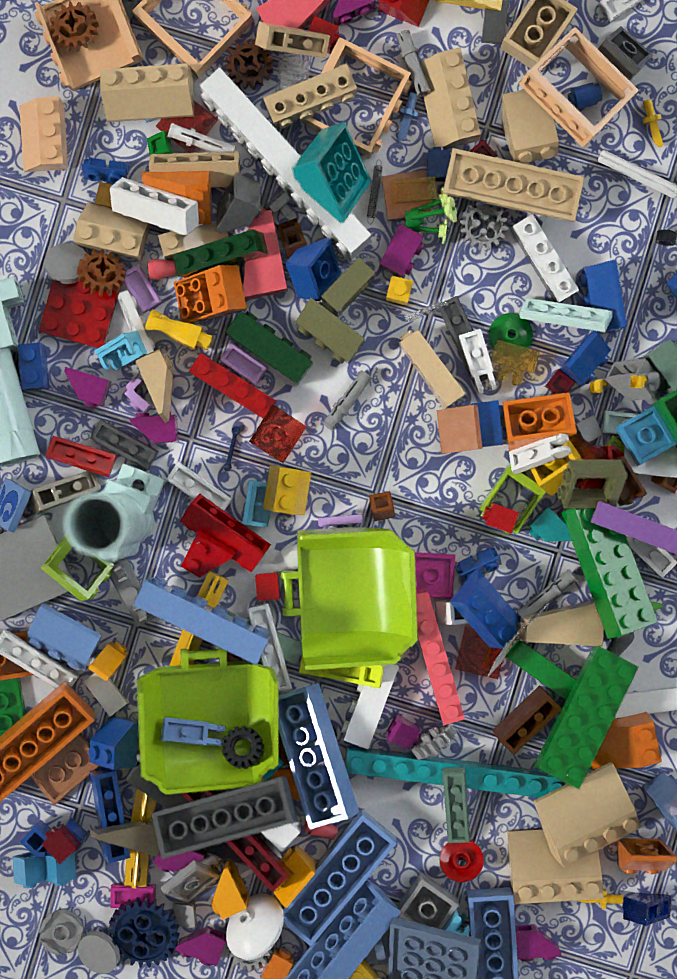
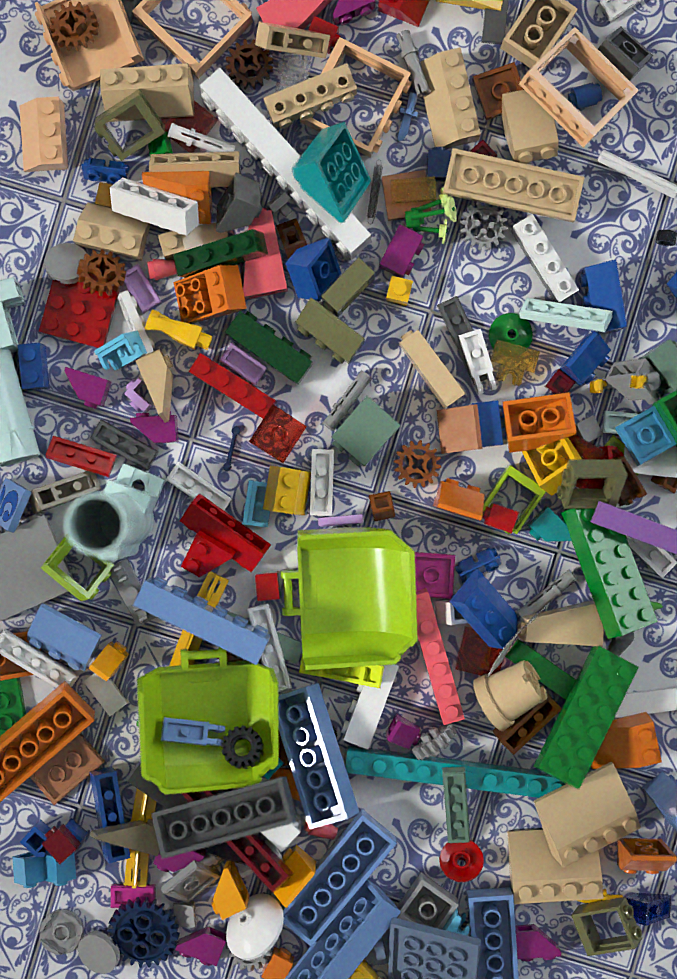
(115, 744): blue slope -> none
(138, 99): none -> olive window
(322, 482): none -> white plate
(365, 432): none -> sand green slope
(409, 470): none -> dark orange gear
(427, 310): clear piece -> none
(460, 500): none -> orange slope
(491, 86): none -> dark orange plate
(509, 693): none -> tan piece
(538, 453): white hinge -> none
(589, 935): none -> olive window
(652, 119): yellow piece -> none

